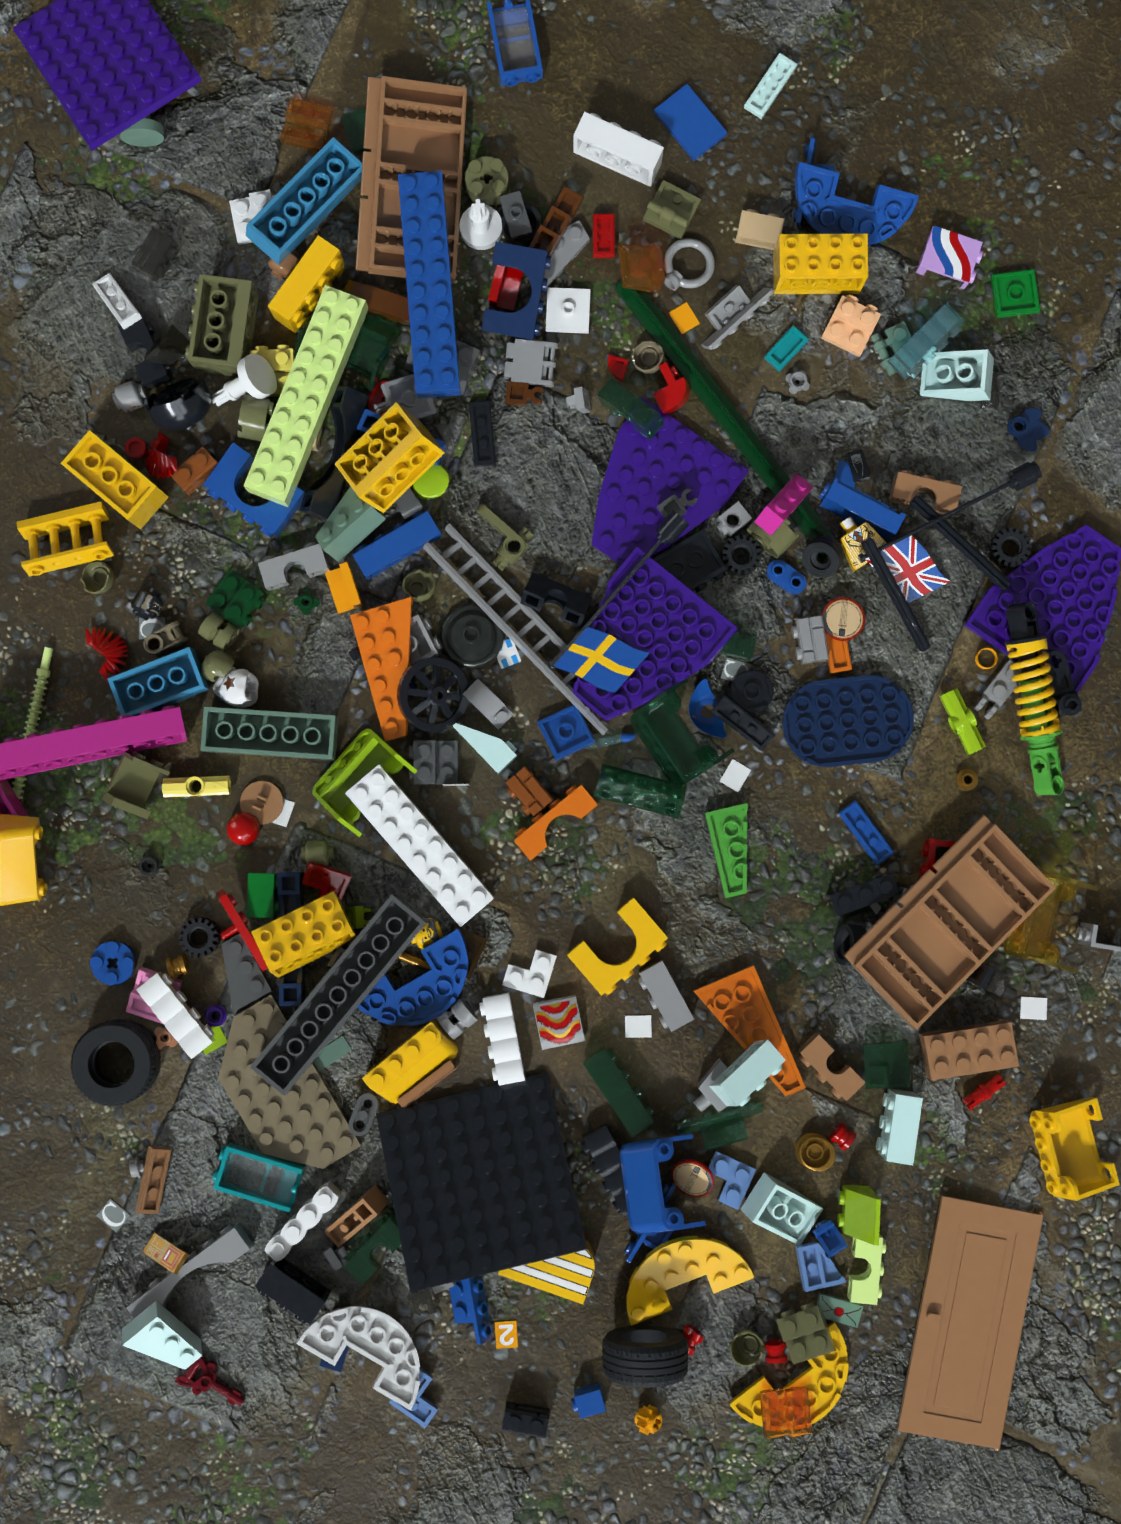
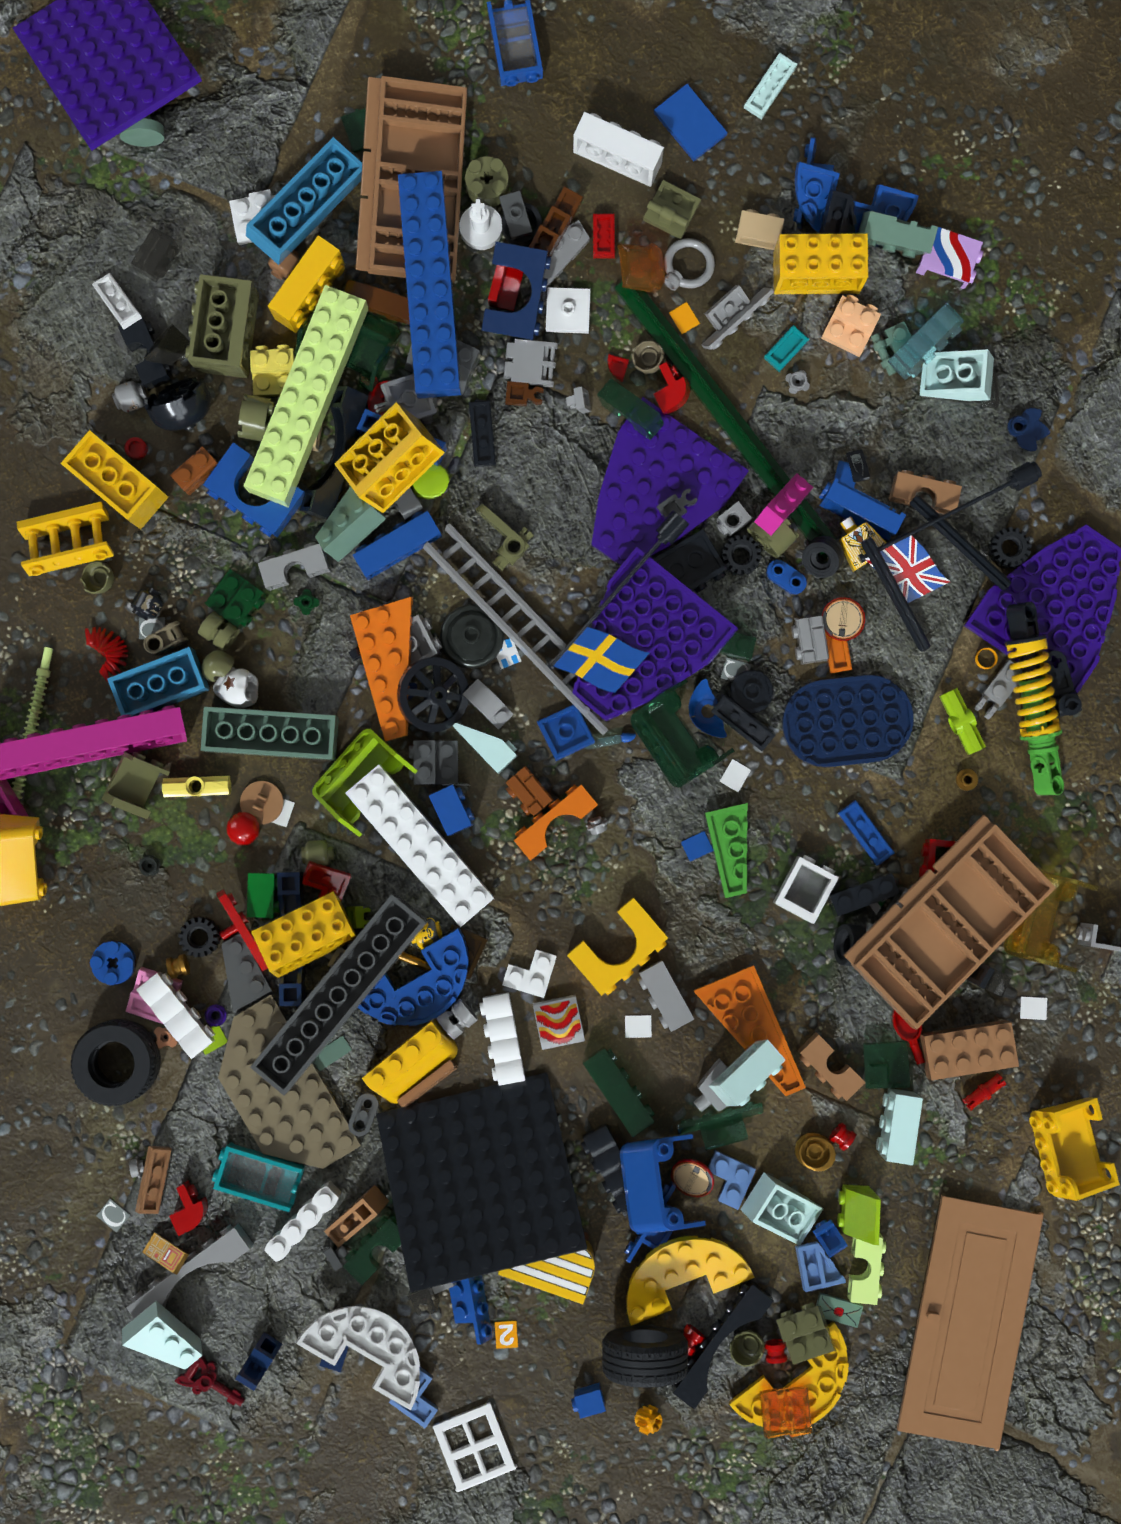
(158, 462): red hair -> none
(193, 1211): none -> red brick
(254, 377): white piece -> none
(258, 1361): none -> dark blue brick
(293, 1290): black brick -> none
(306, 125): clear orange slope -> none
(343, 588): light orange panel -> none
(419, 585): olive hair -> none
(451, 809): none -> blue brick
(474, 1446): none -> white window
(525, 1419): black brick -> none
(544, 590): black arch -> none
(597, 825): none -> light grey plate
(640, 791): clear green brick -> none
(697, 846): none -> blue sticker
(747, 1307): none -> black arch
(806, 887): none -> window
(838, 214): none -> black wing
(897, 234): none -> sand green wedge
(908, 1034): none -> red piece
(1015, 293): green tile -> none

